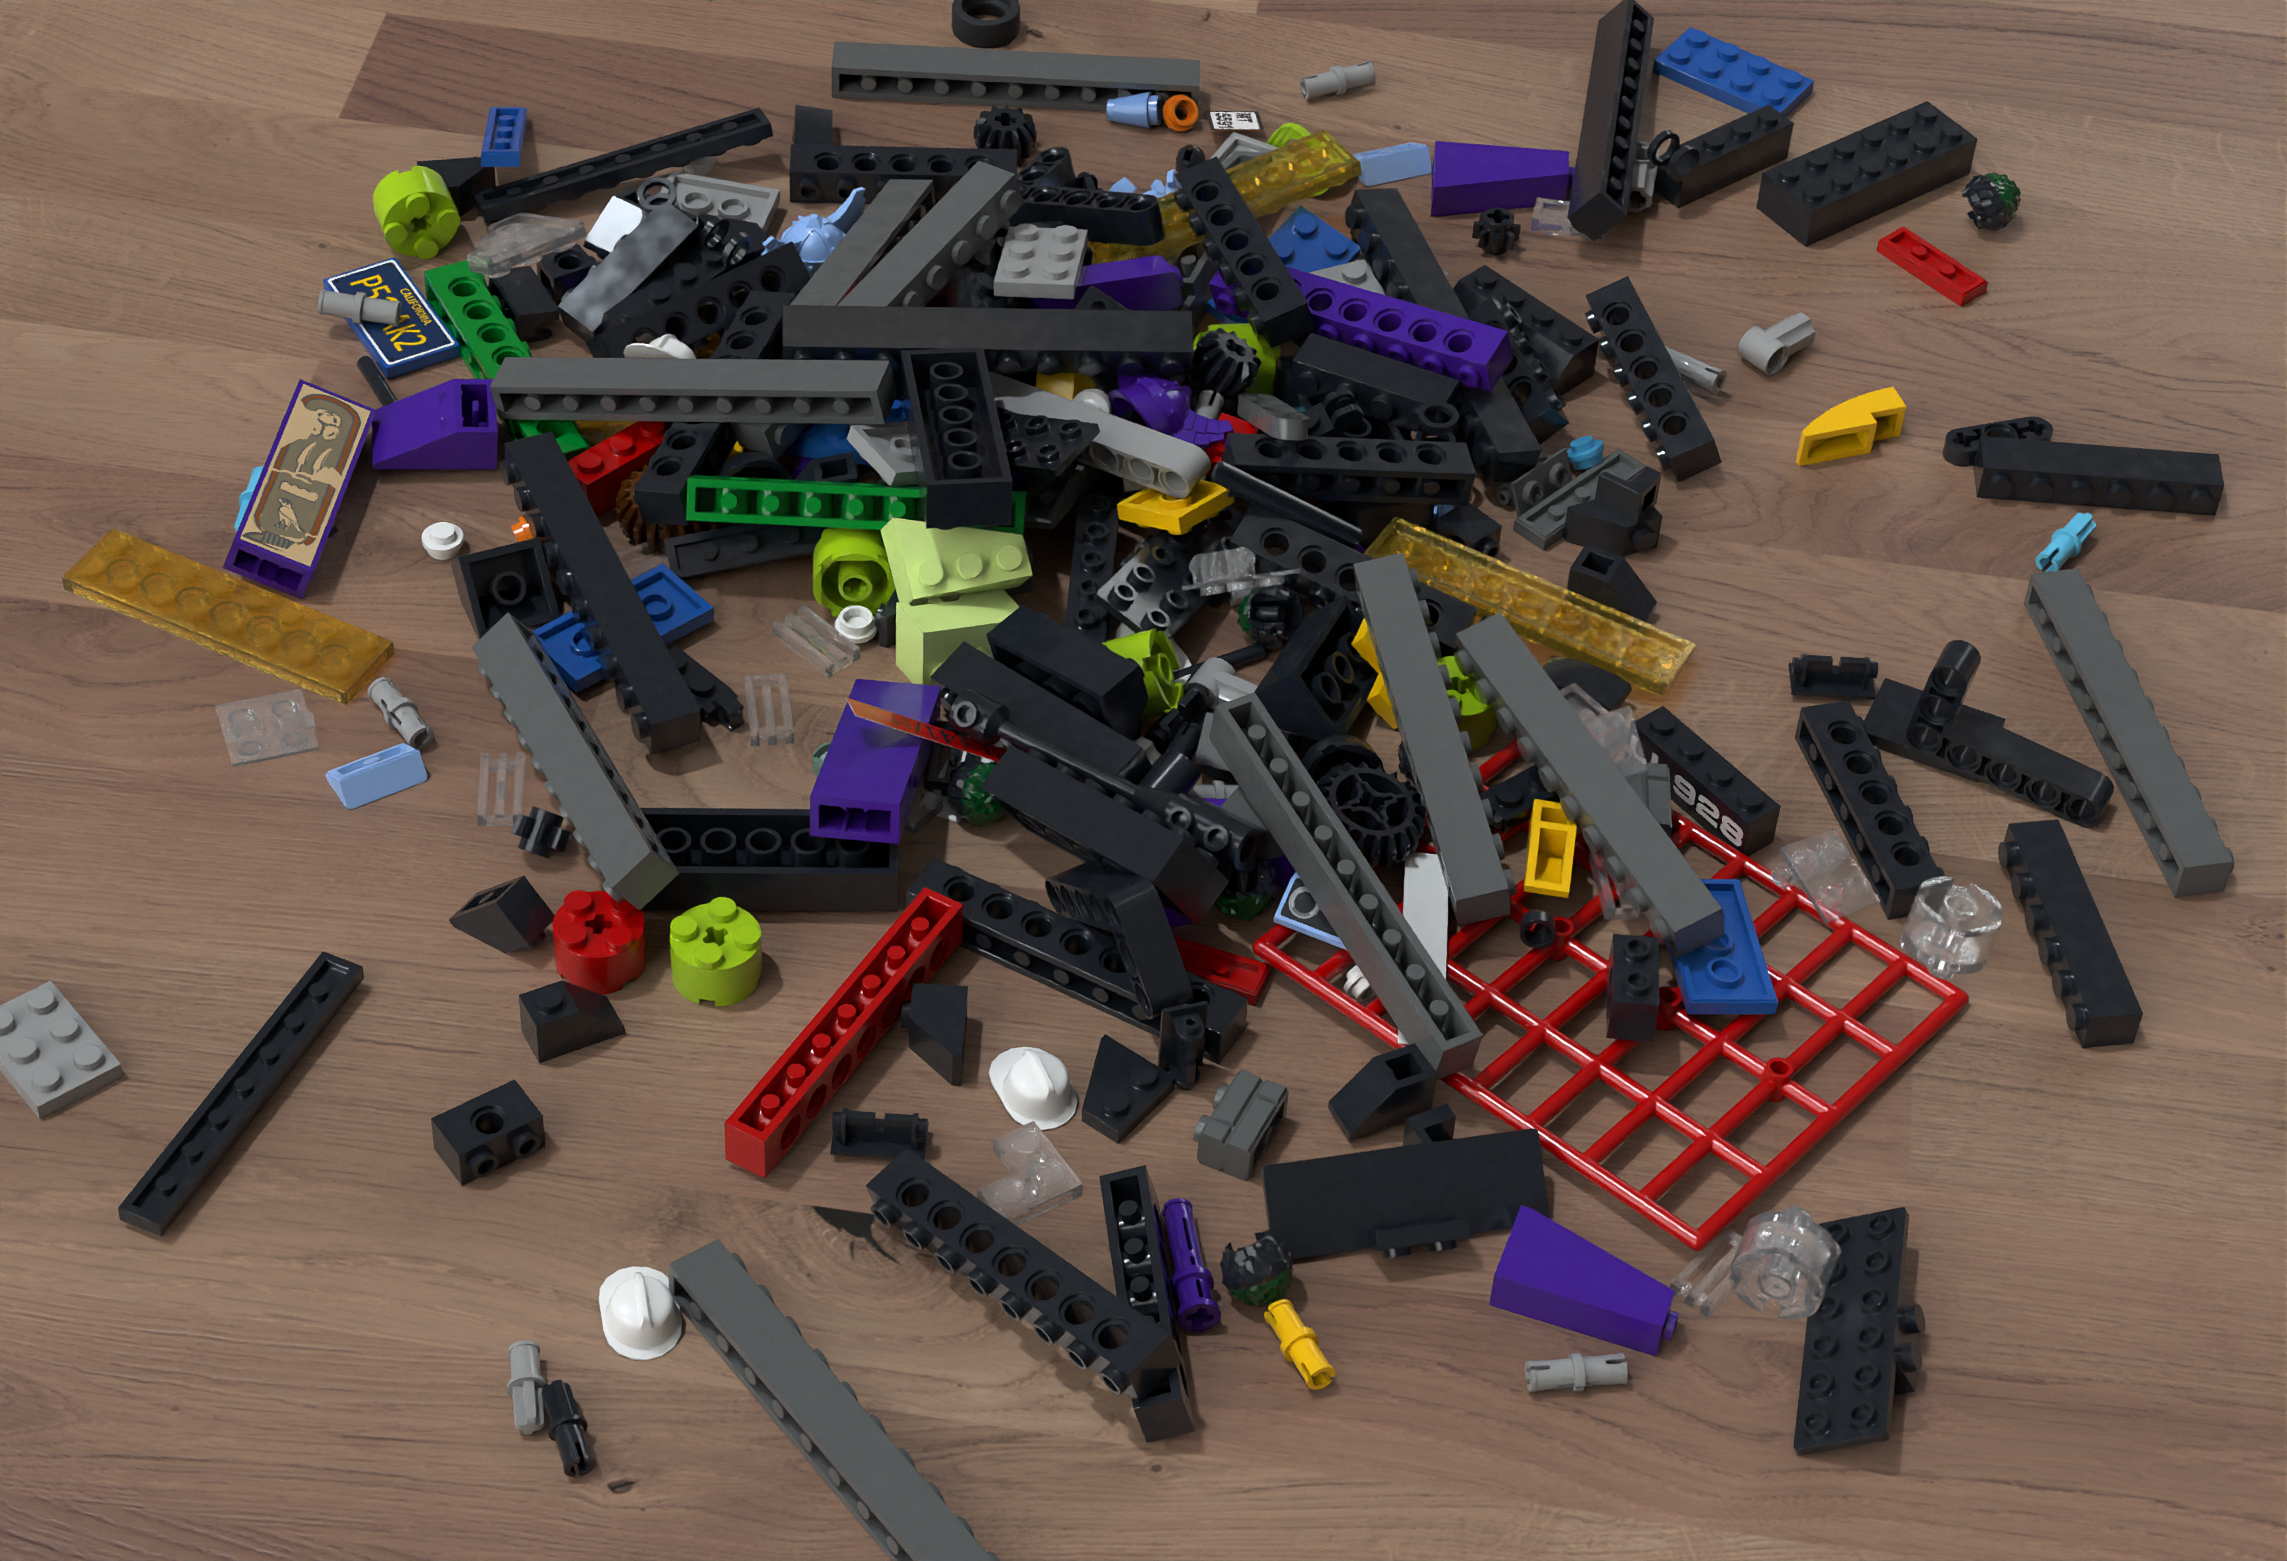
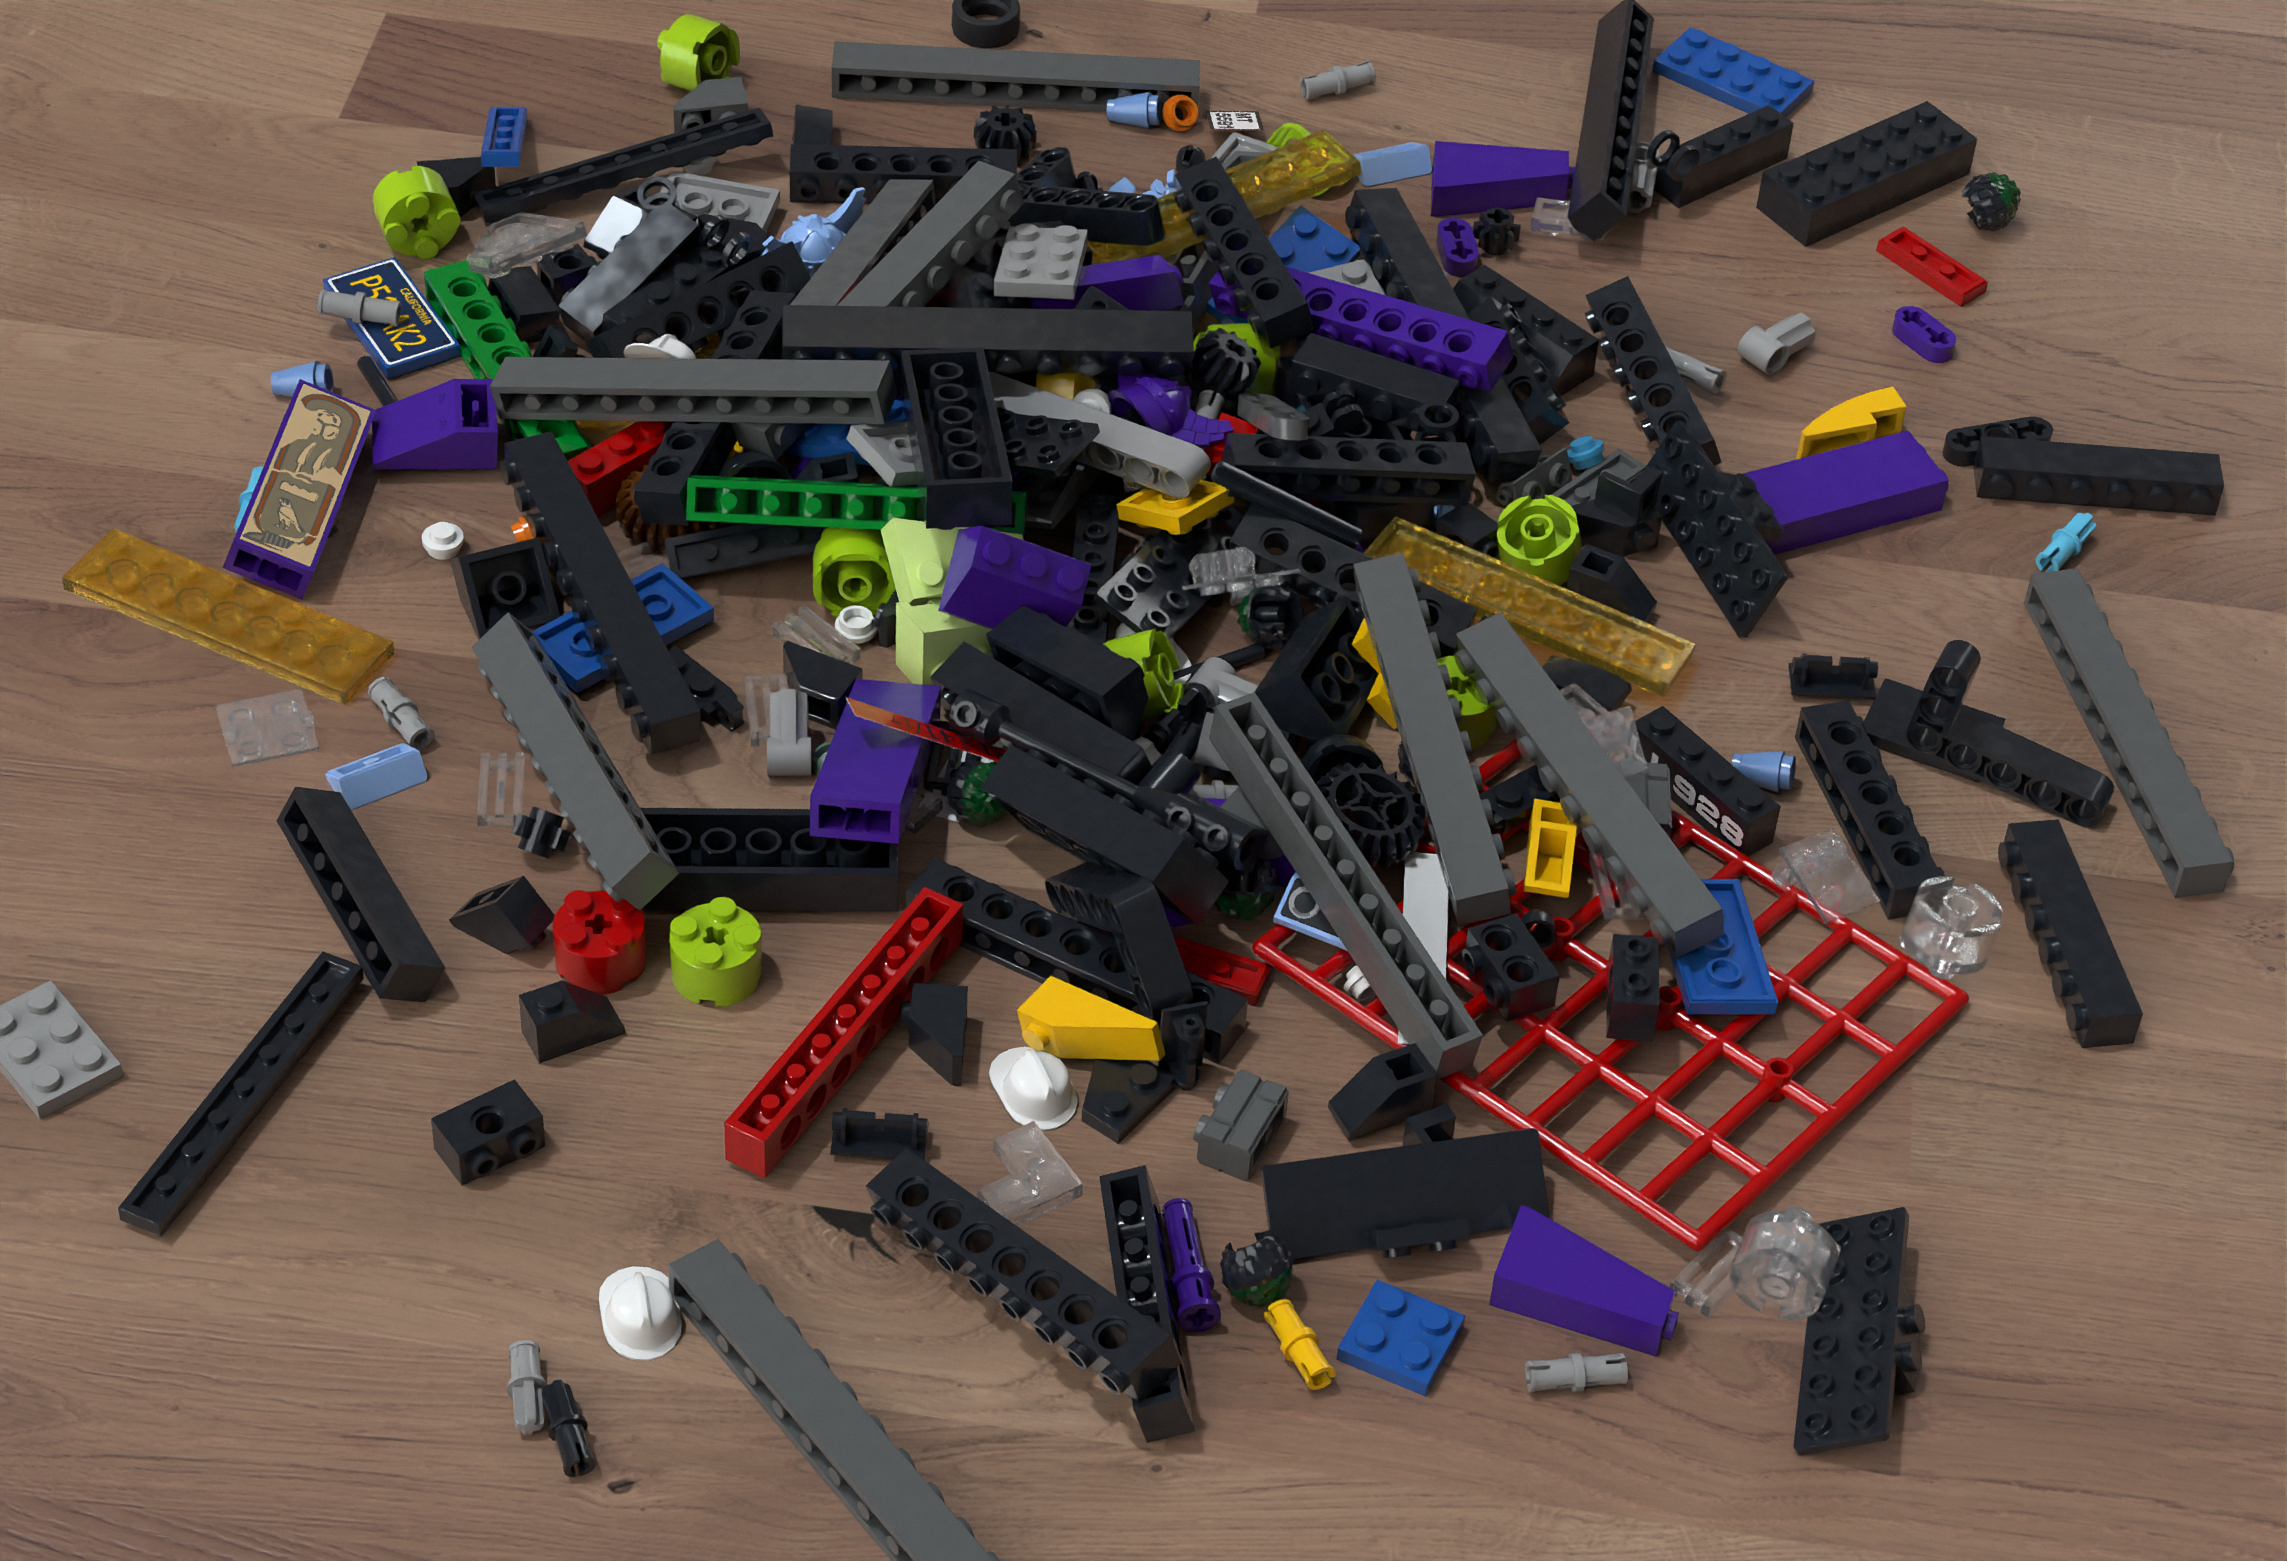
(285, 381): none -> medium blue cone
(360, 895): none -> black brick
(557, 344): none -> black tile
(697, 51): none -> lime brick
(710, 102): none -> dark grey slope
(788, 741): none -> light grey piece
(823, 679): none -> black slope
(999, 573): none -> dark purple slope
(1085, 1026): none -> yellow slope
(1400, 1337): none -> blue plate
(1463, 245): none -> dark purple beam
(1510, 967): none -> black brick
(1540, 537): none -> lime brick
(1719, 528): none -> black bracket
(1767, 769): none -> medium blue cone
(1850, 490): none -> dark purple brick
(1924, 334): none -> dark purple beam

